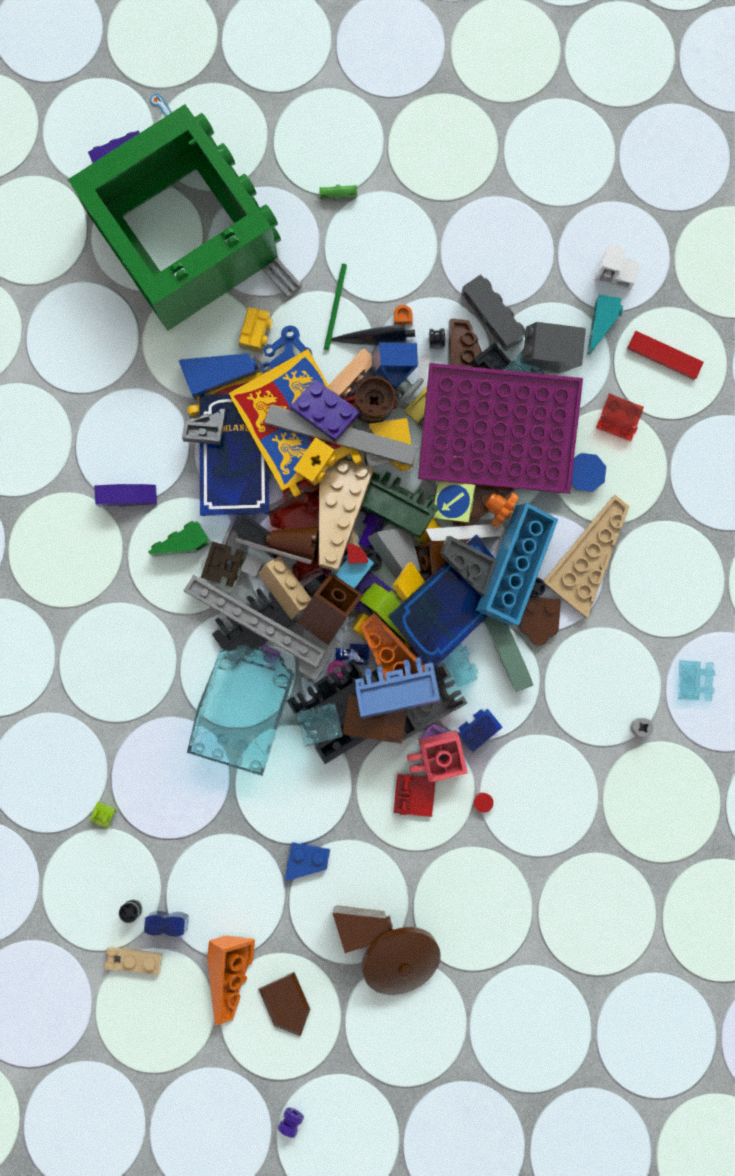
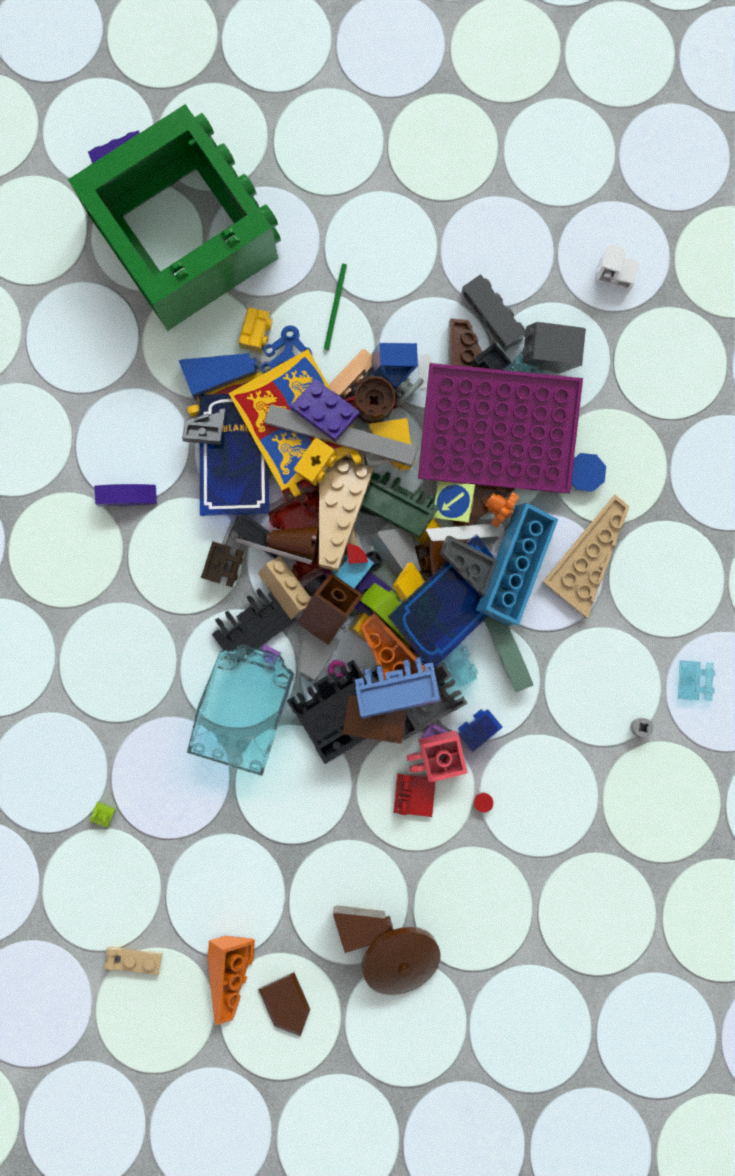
(127, 914): black wheel -> none
(157, 100): sticker -> none
(170, 924): clear blue brick -> none
(188, 540): green slope -> none
(252, 566): light grey piece -> none
(255, 621): light grey tile -> none
(272, 266): light grey tile -> none
(290, 1123): dark purple wheel -> none
(306, 860): blue wing -> none
(319, 724): clear light blue hinge -> none
(338, 191): bright green pin -> none
(358, 652): clear blue plate -> none
(371, 522): dark purple piece -> none
(377, 335): black piece -> none
(403, 315): orange tile -> none
(417, 407): light yellow tile -> none
(437, 337): black wheel -> none
(539, 586): black wheel -> none
(540, 619): reddish brown plate -> none
(604, 315): teal slope -> none
(620, 417): clear red hinge -> none
(665, 355): red tile -> none

